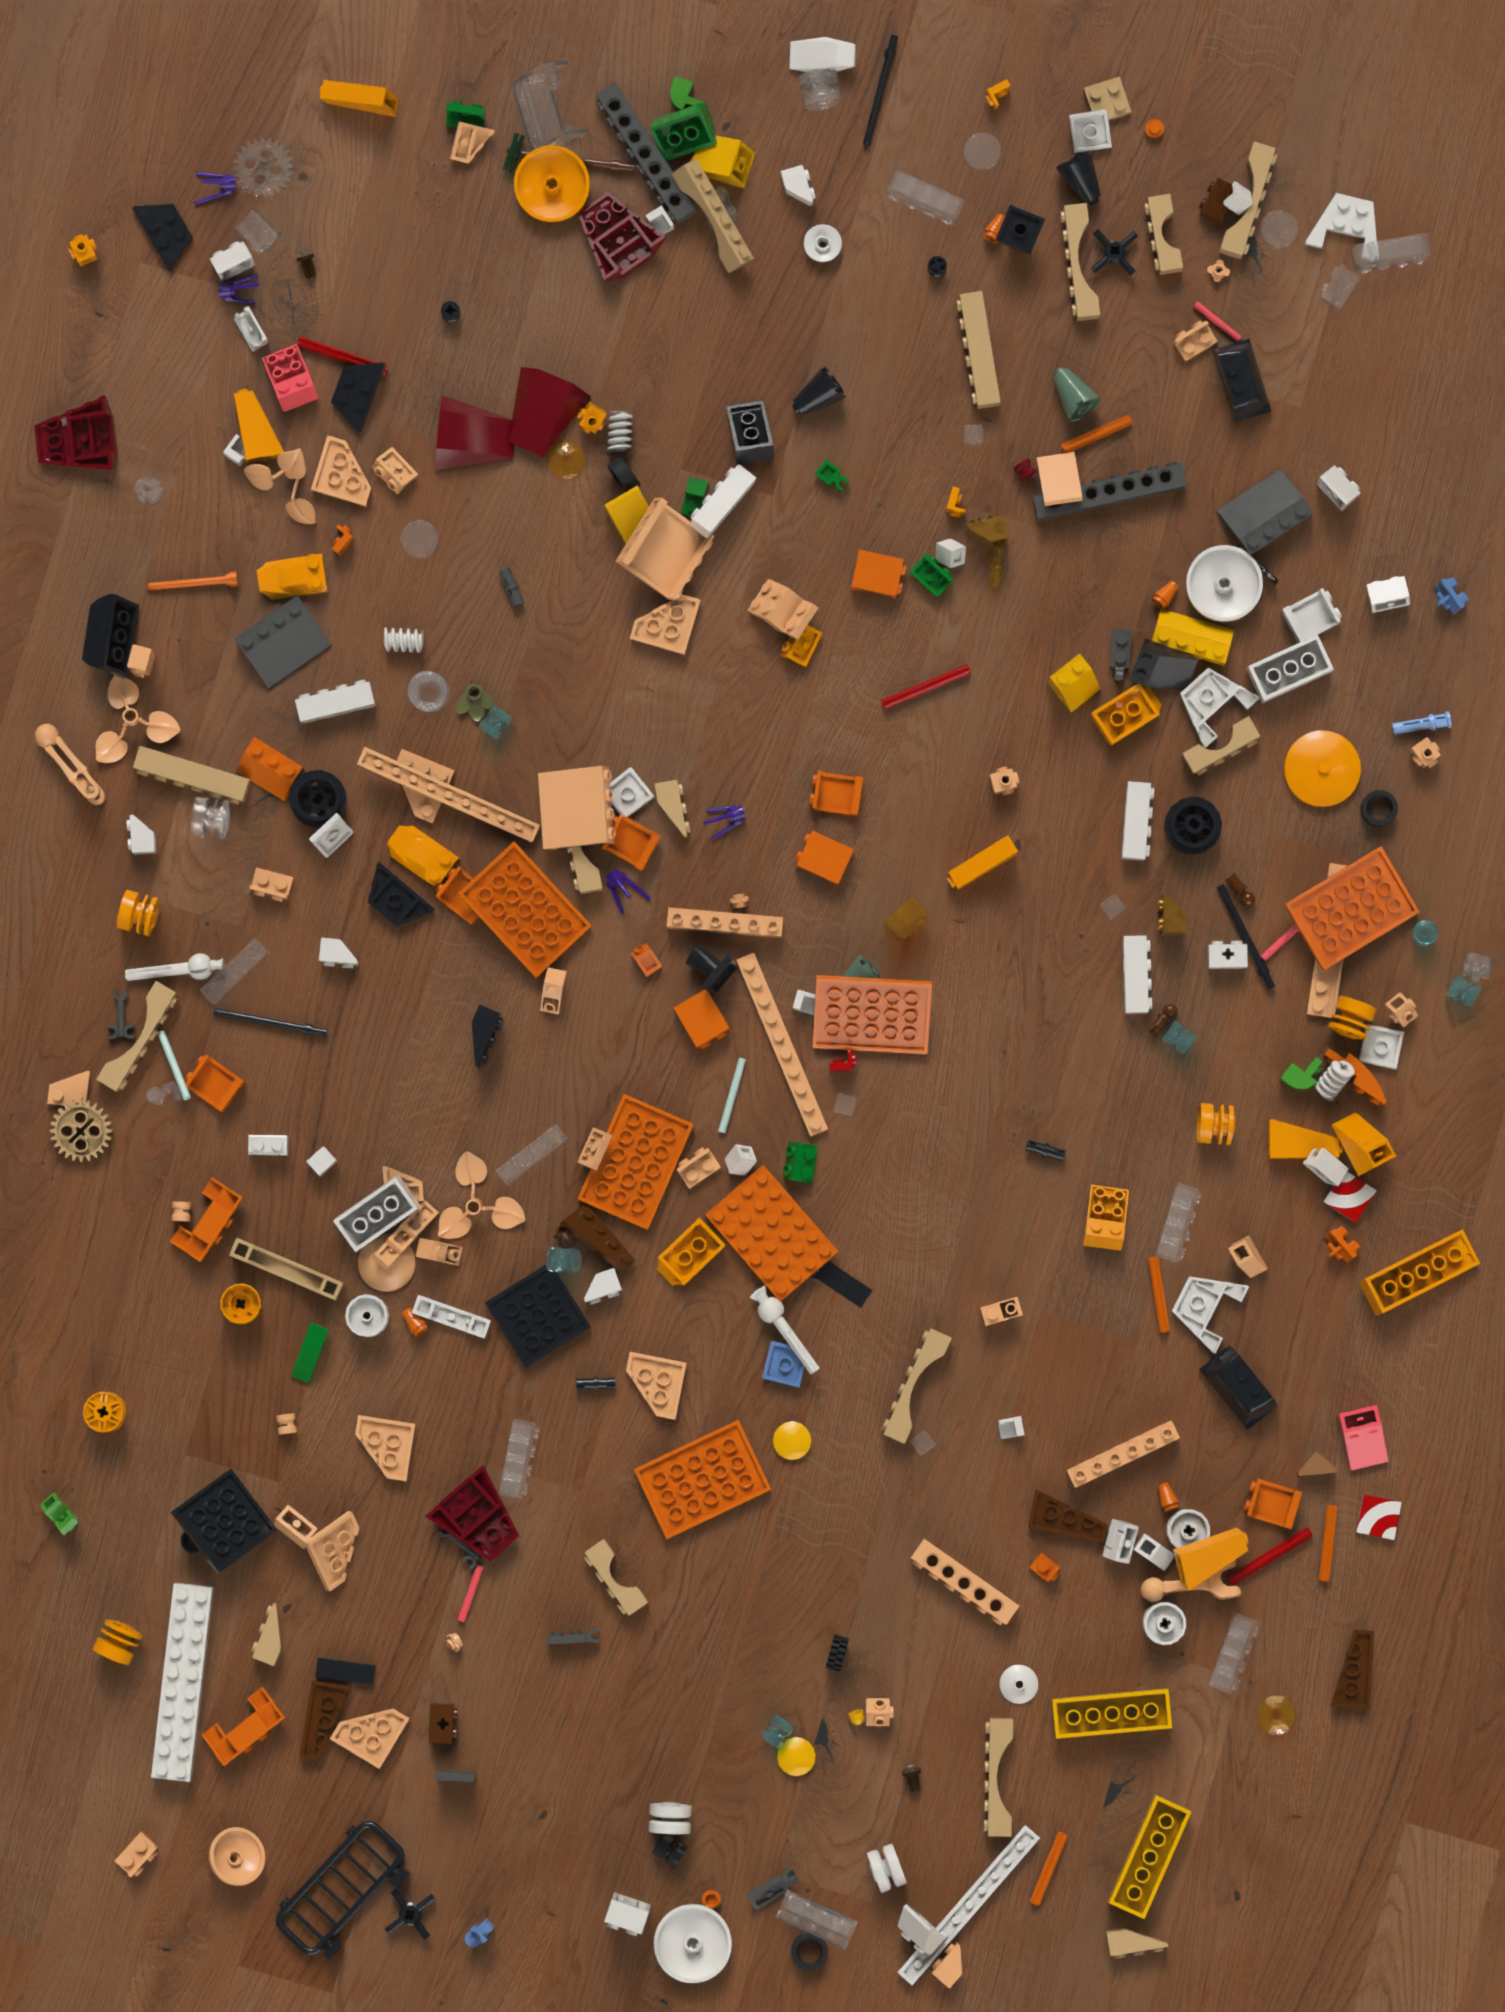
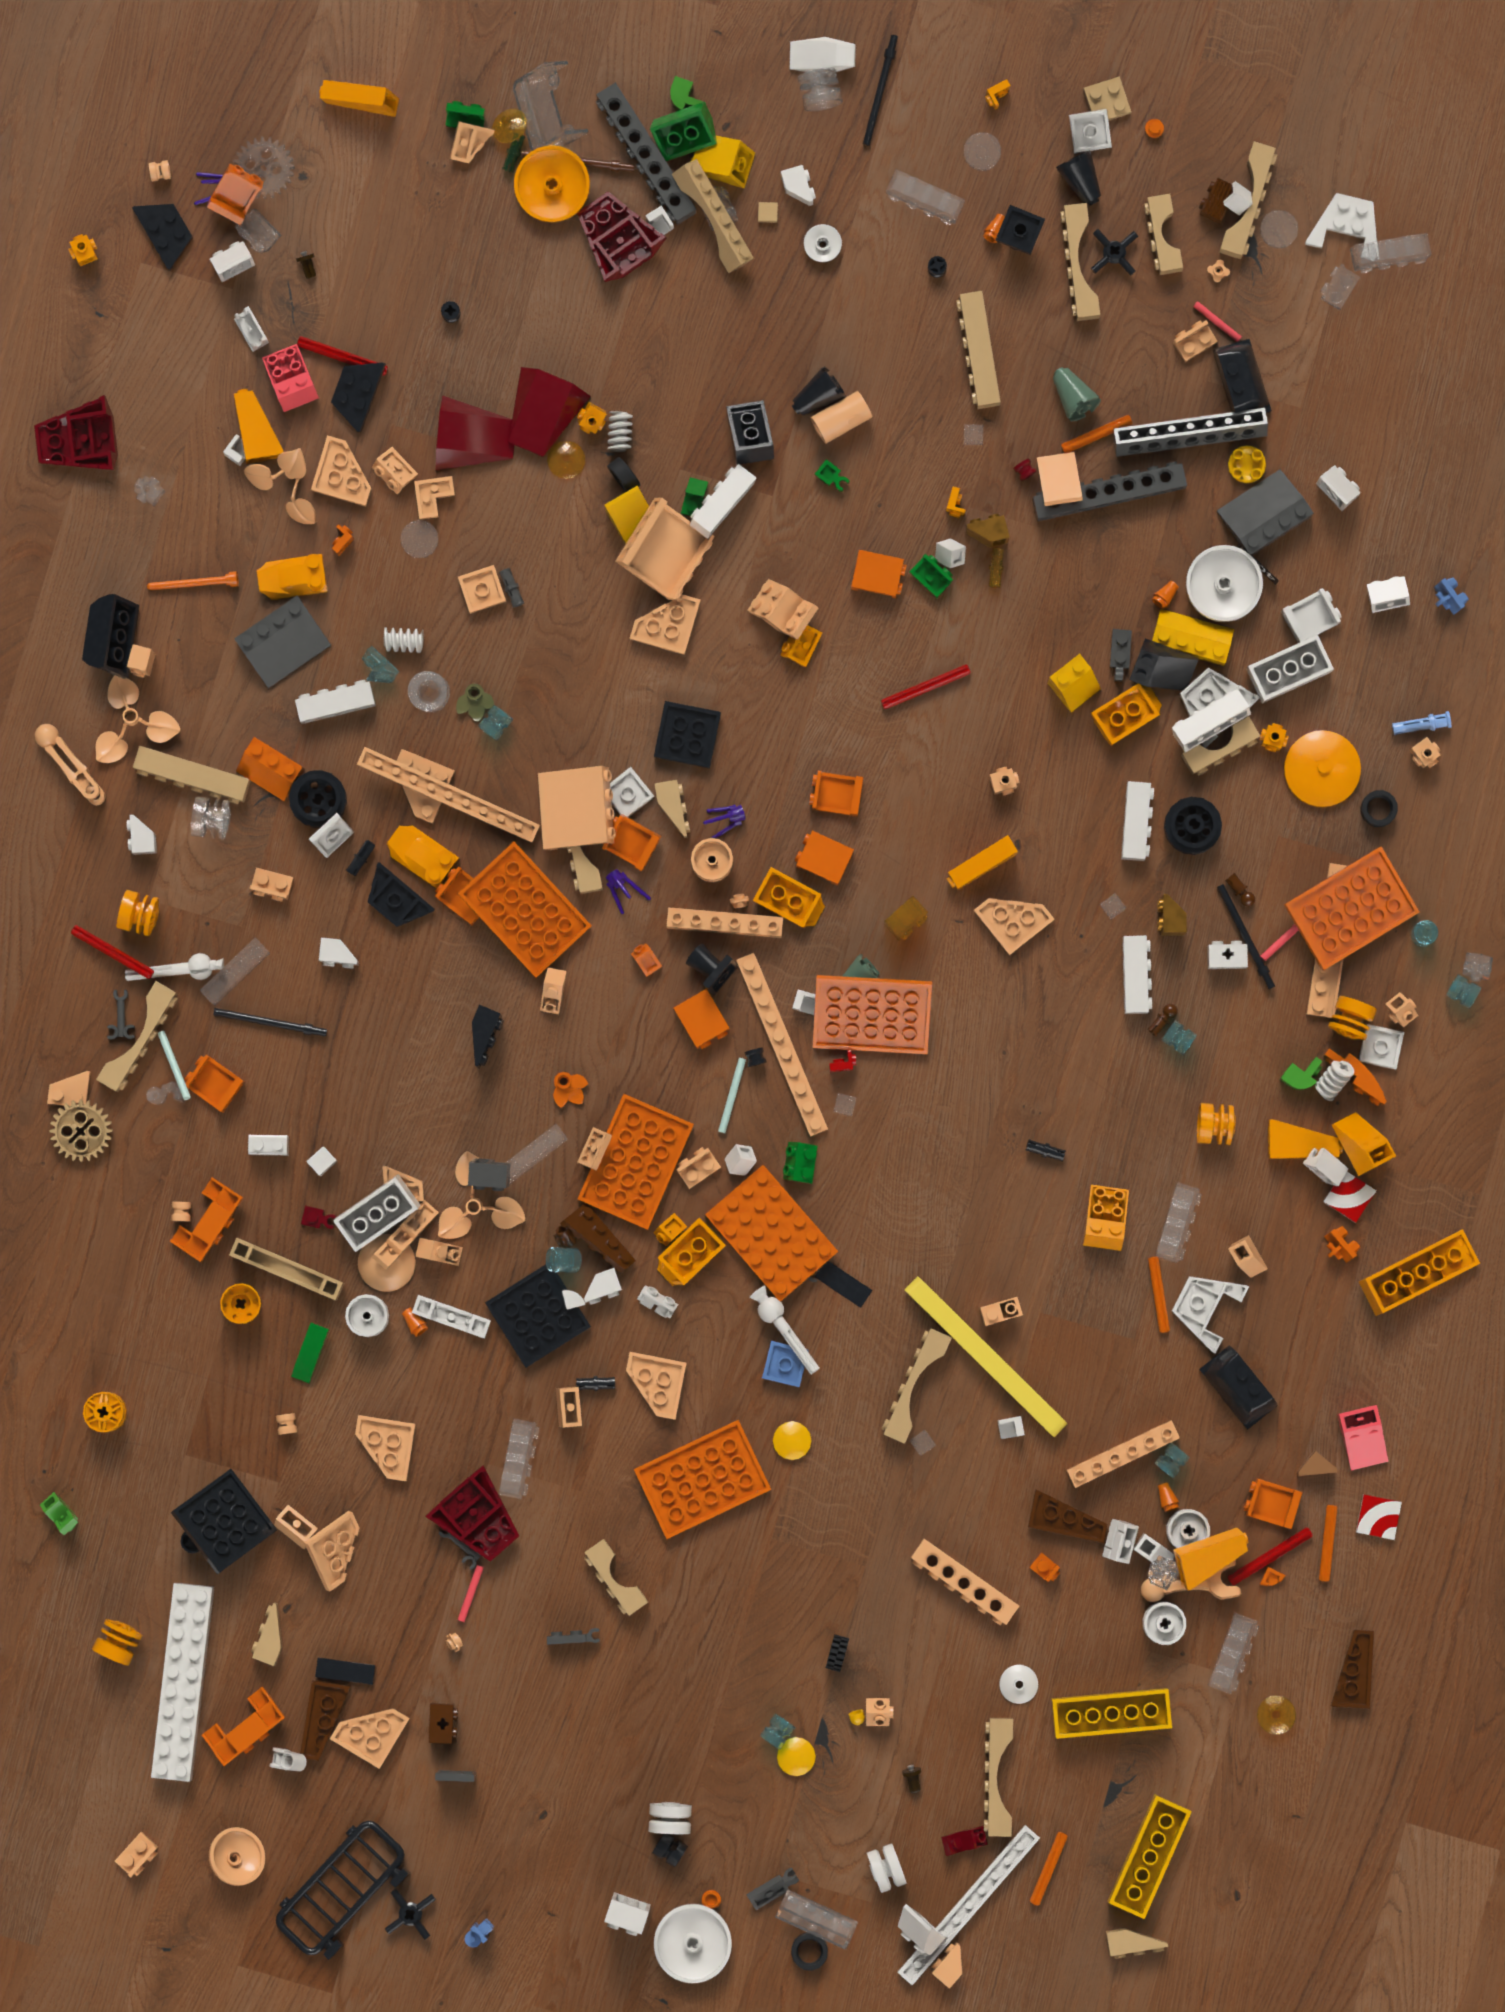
(112, 952): none -> red axle
(155, 172): none -> light nougat wheel
(228, 289): dark purple plant -> none
(235, 193): none -> orange panel
(287, 1760): none -> white piece
(314, 1217): none -> dark red plate
(360, 858): none -> black axle
(381, 668): none -> clear light blue slope
(428, 491): none -> light nougat plate
(482, 589): none -> light nougat plate
(488, 1174): none -> dark grey brick
(509, 125): none -> clear yellow dish
(568, 1407): none -> light nougat brick
(571, 1091): none -> orange plate
(572, 1299): none -> white tile
(665, 1304): none -> white hinge
(669, 1229): none -> light orange bracket
(687, 734): none -> black plate
(712, 871): none -> light nougat wheel
(755, 1057): none -> black wheel
(767, 212): none -> tan tile
(789, 899): none -> light orange slope
(841, 417): none -> light nougat piece
(964, 1840): none -> dark red slope
(985, 1356): none -> light yellow beam
(1013, 921): none -> light nougat plate
(1163, 1572): none -> clear brick
(1173, 1453): none -> clear light blue wheel
(1190, 432): none -> dark grey brick
(1211, 720): none -> white brick
(1247, 464): none -> yellow dish
(1271, 744): none -> light orange brick
(1271, 1577): none -> orange tile

